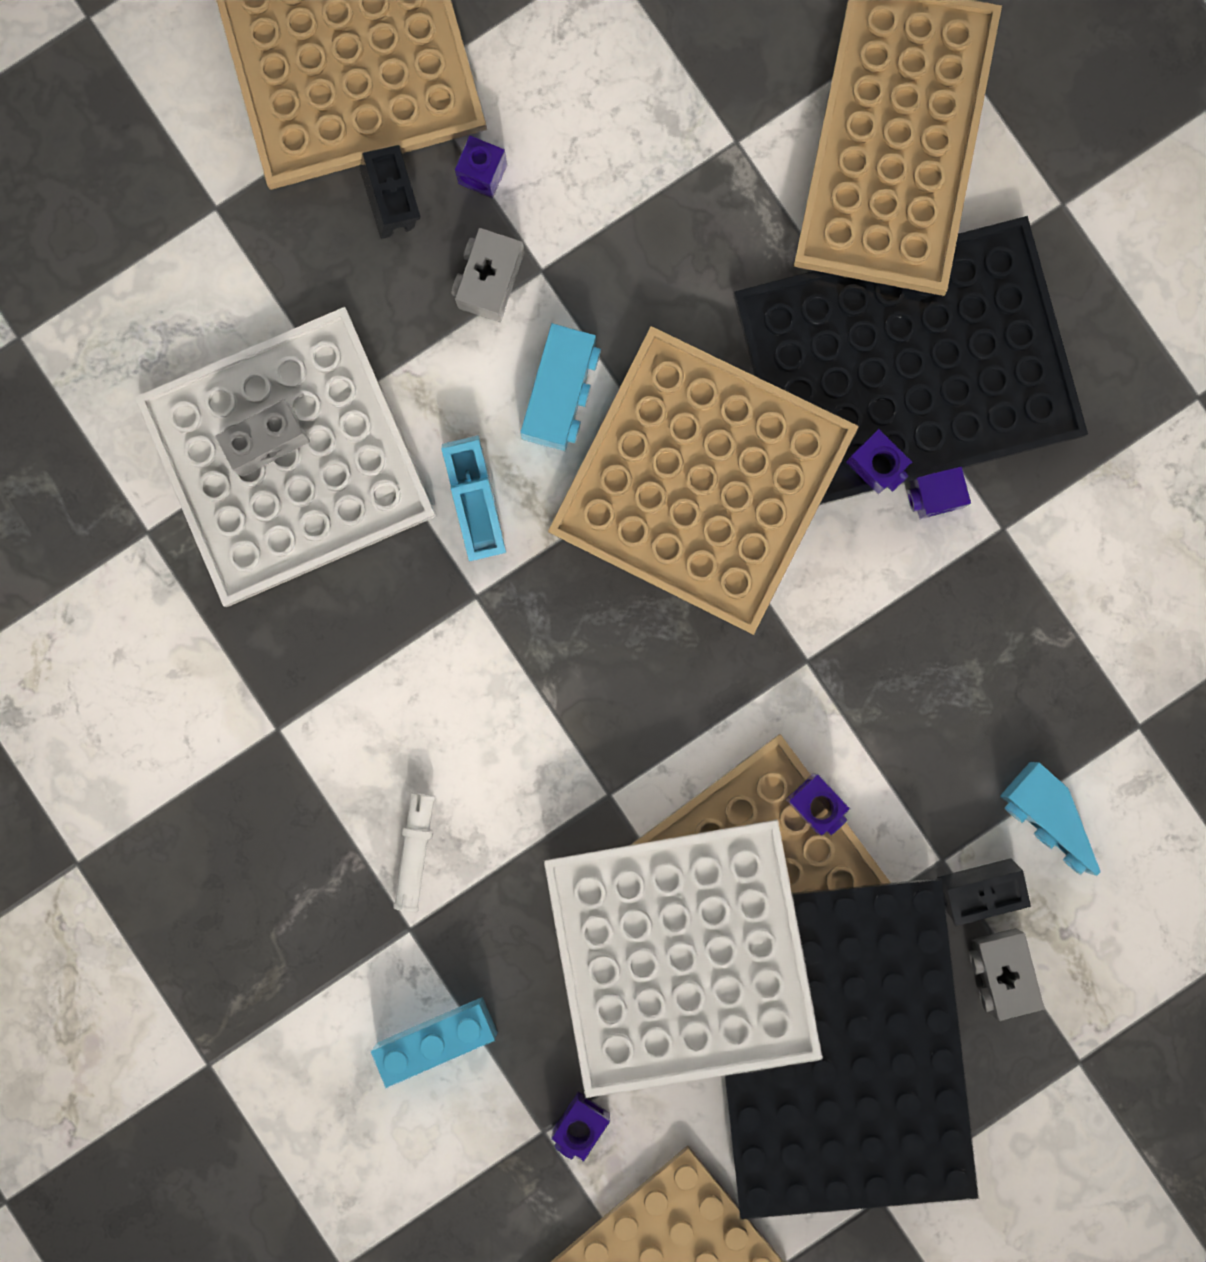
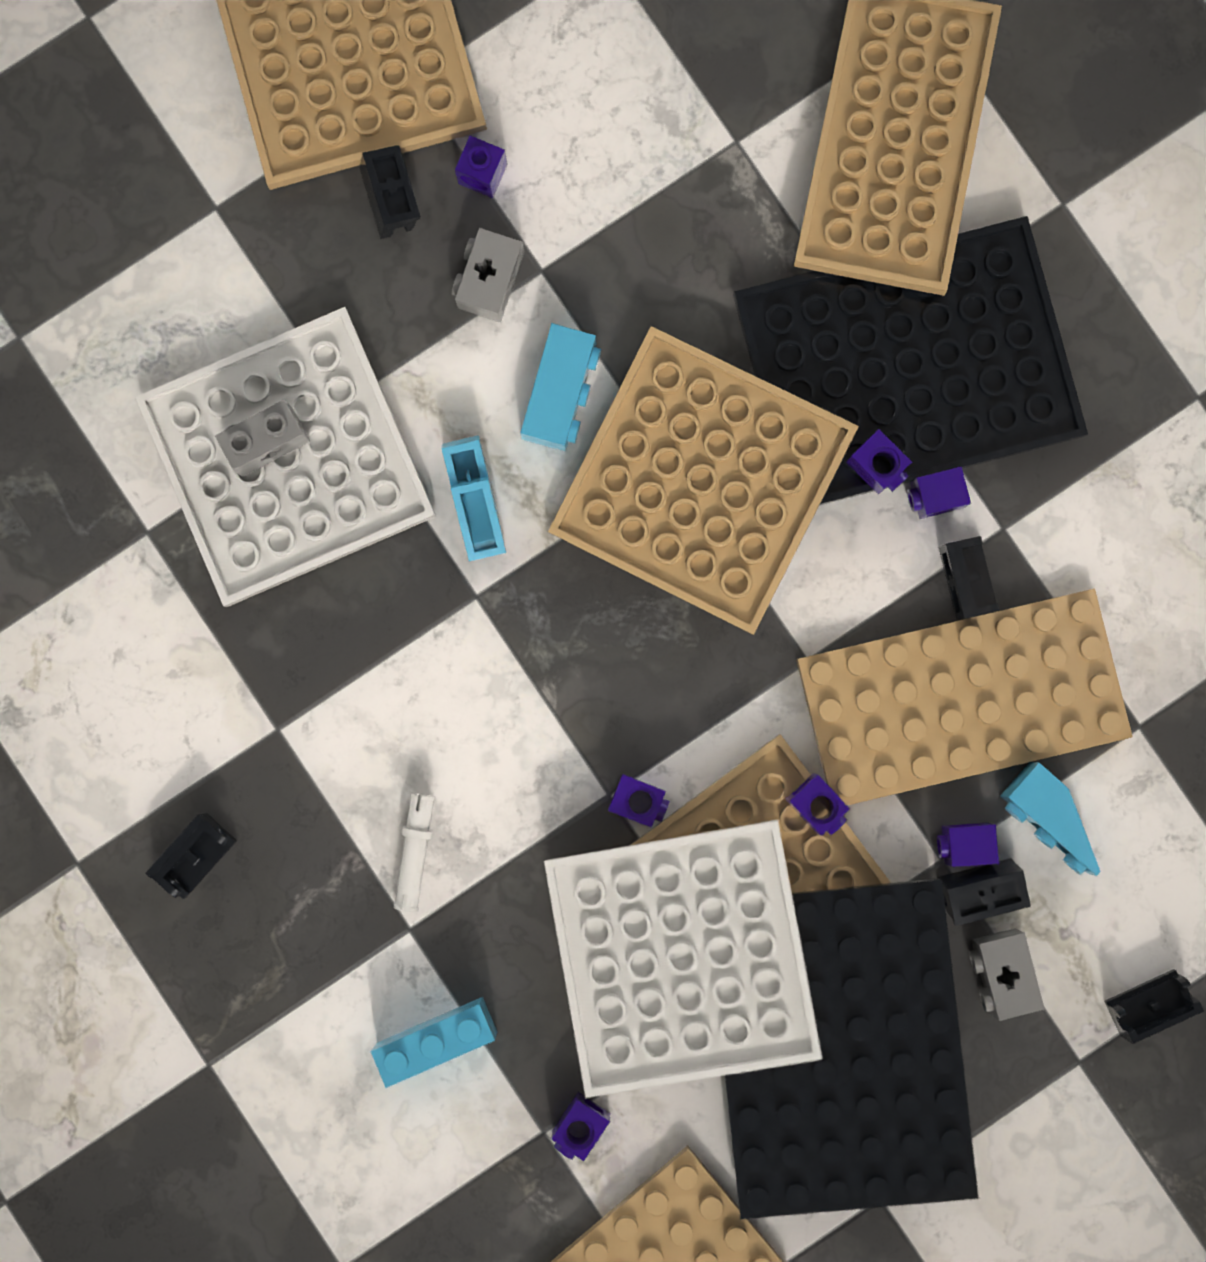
(191, 856): none -> black hinge
(620, 801): none -> dark purple brick
(964, 698): none -> tan plate
(968, 578): none -> black hinge
(968, 844): none -> dark purple brick
(1153, 1006): none -> black hinge

